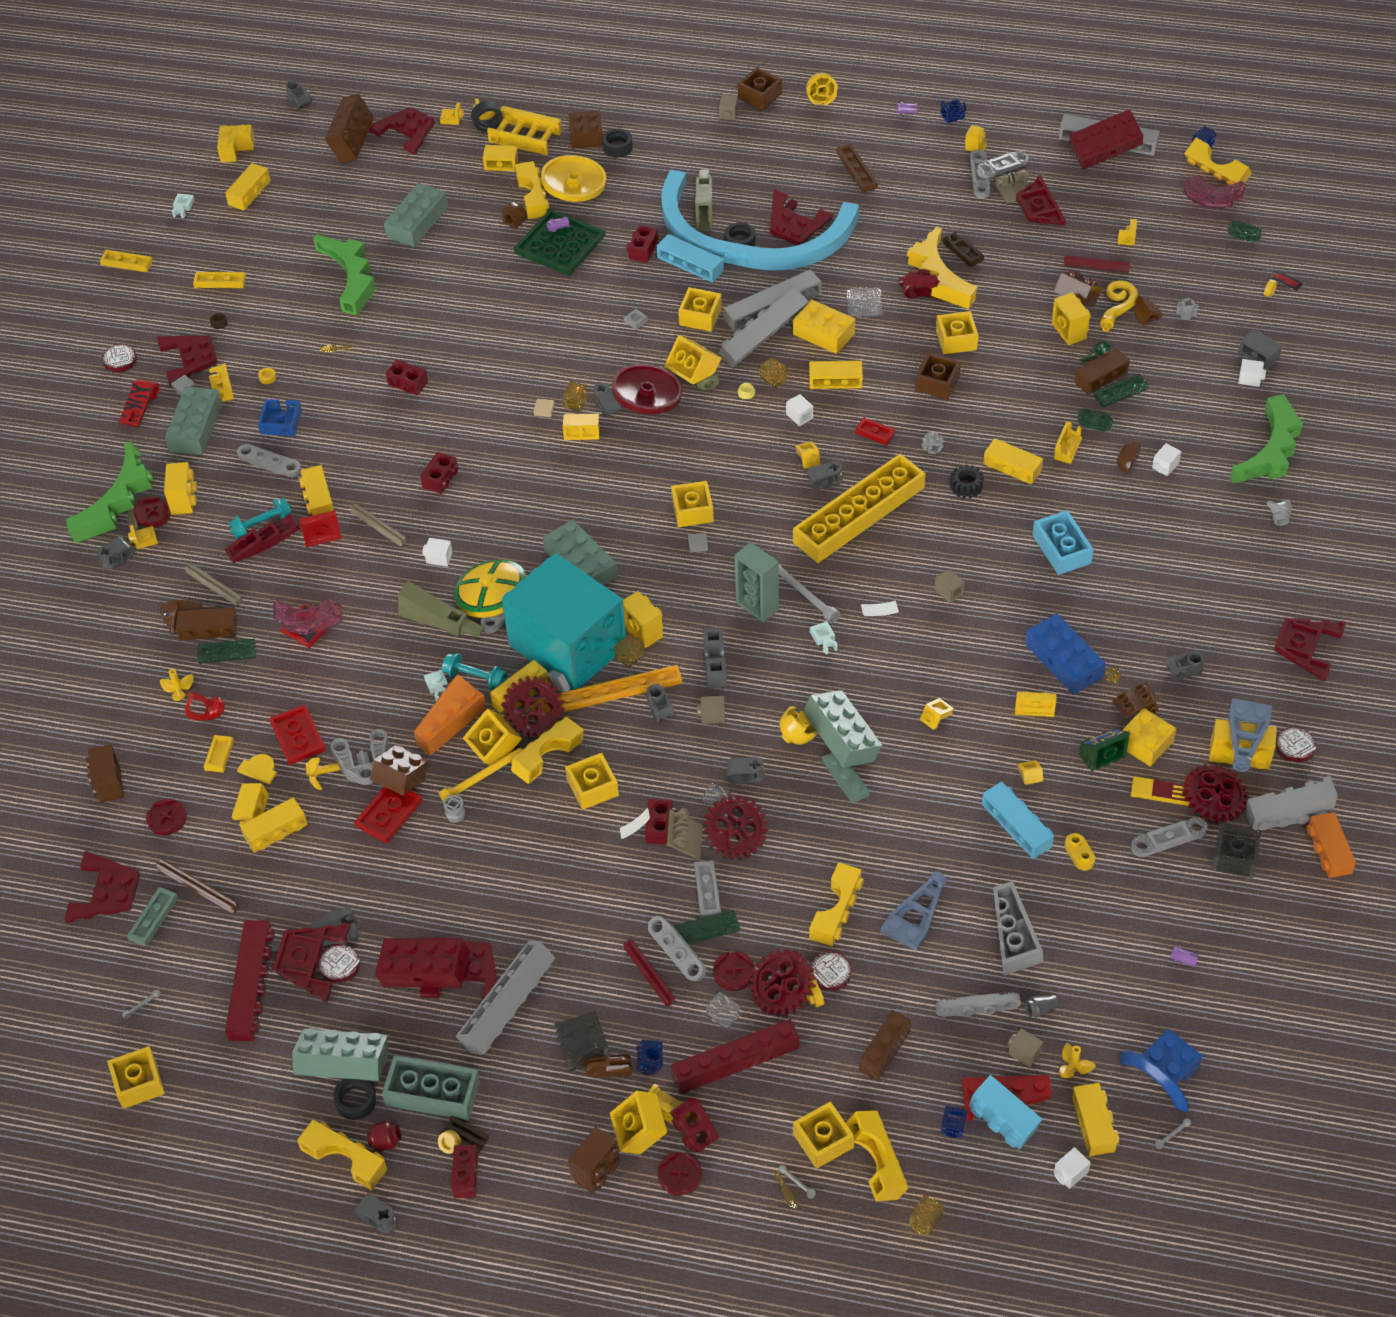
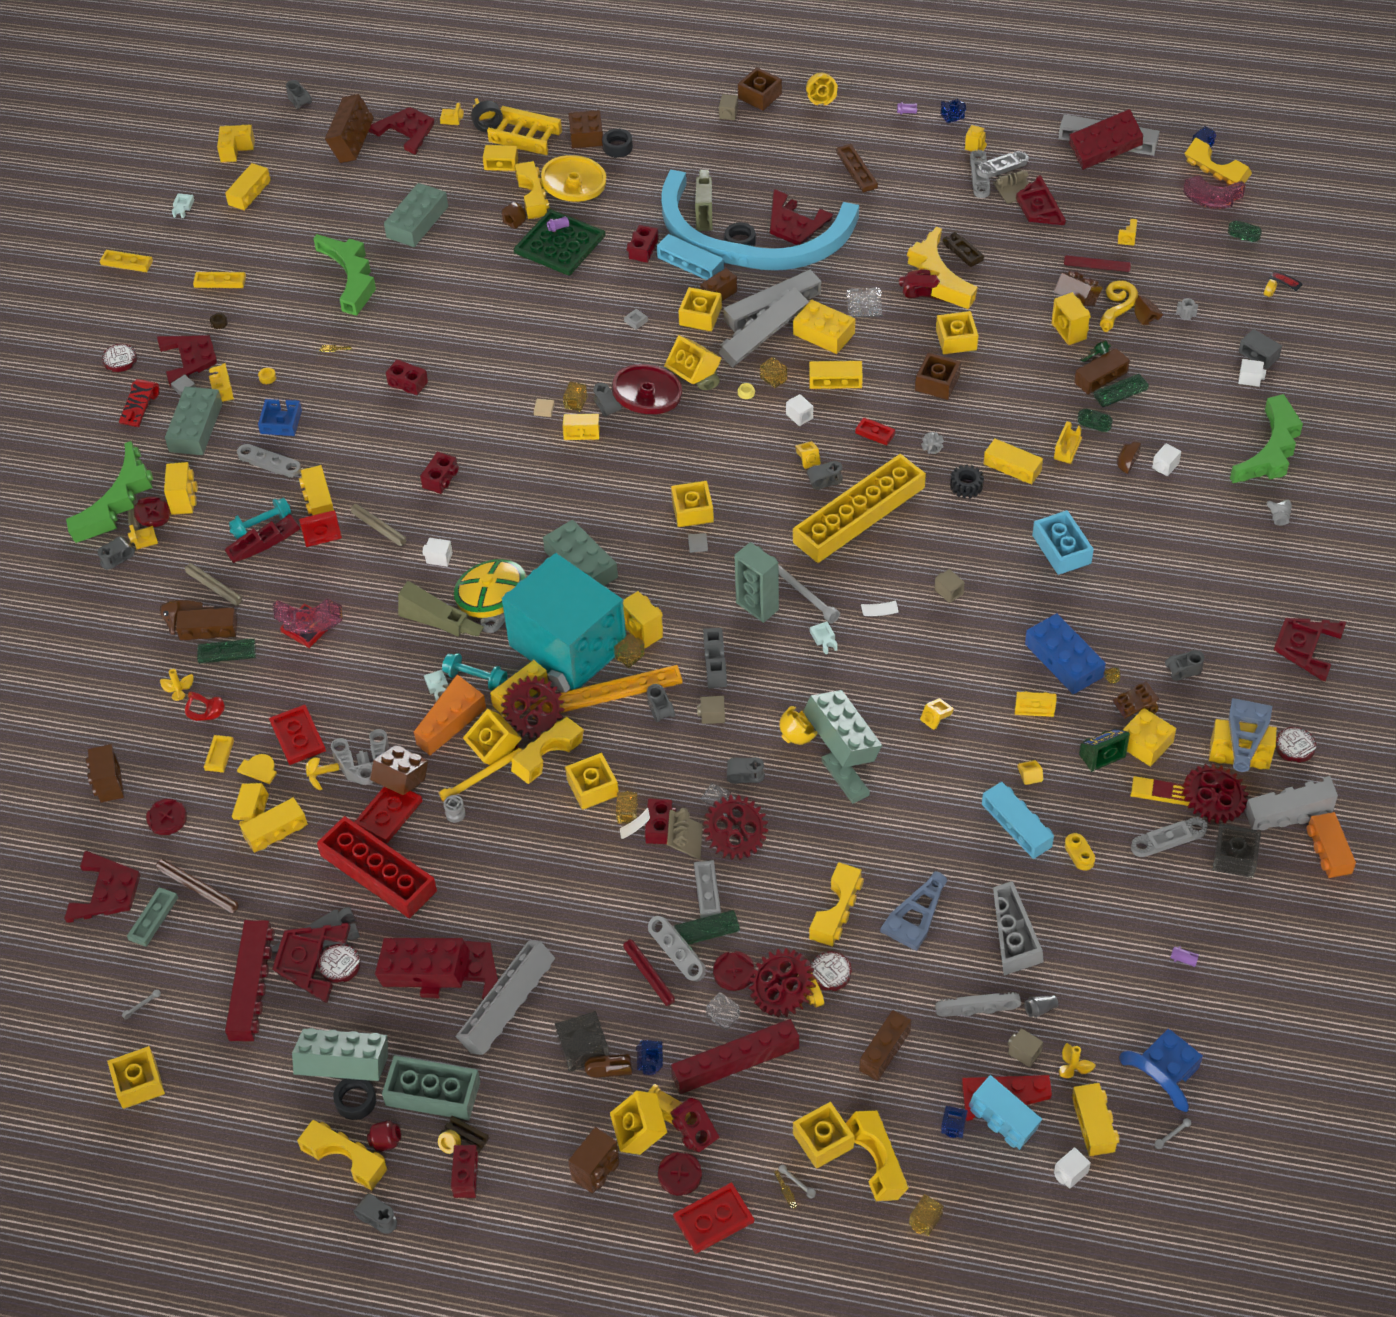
(377, 867): none -> red brick
(626, 807): none -> clear yellow brick
(713, 1218): none -> red plate
(723, 282): none -> reddish brown brick

